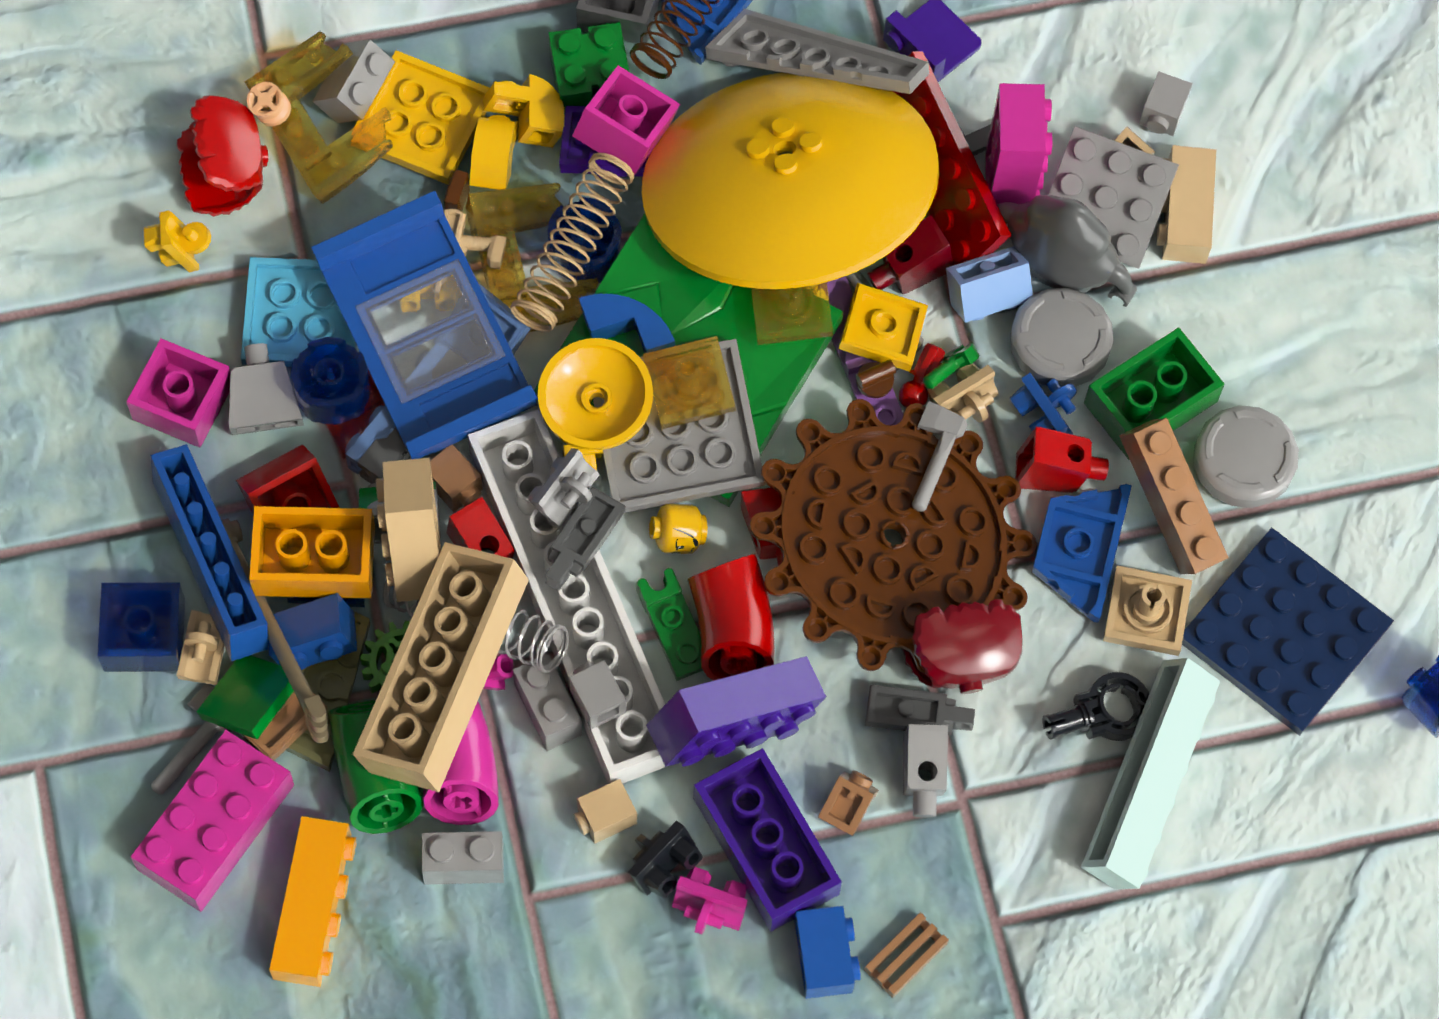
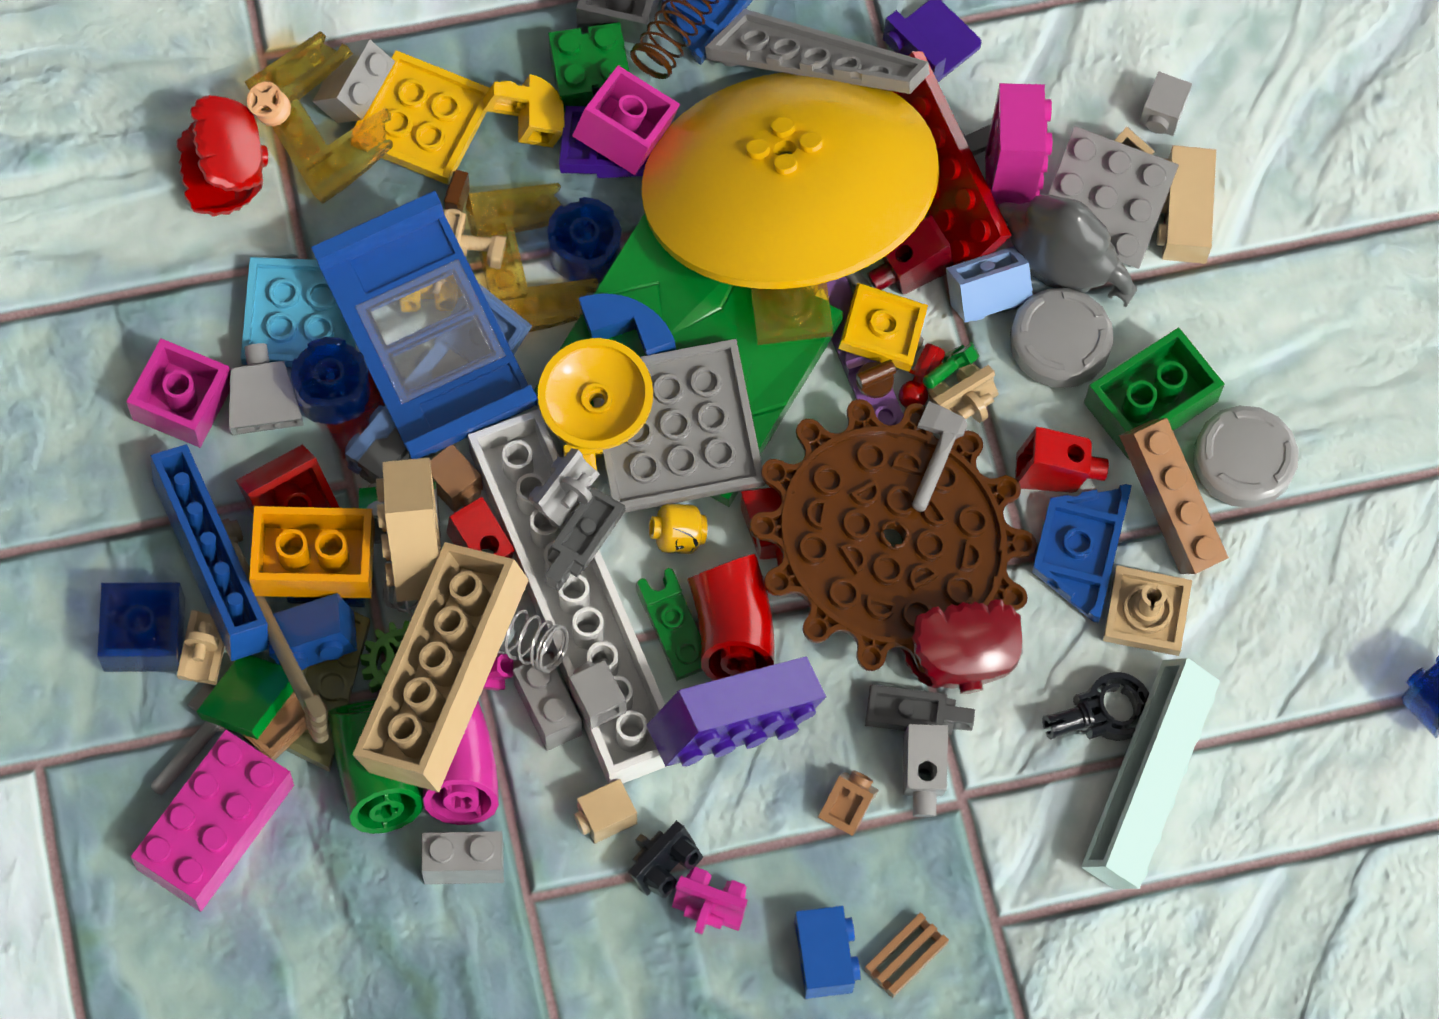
(177, 241): yellow hips -> none
(311, 902): light orange brick -> none
(493, 152): yellow brick -> none
(542, 309): tan piece -> none
(689, 382): clear yellow plate -> none
(766, 839): dark purple brick -> none
(1032, 396): blue hips -> none
(1285, 631): dark blue plate -> none

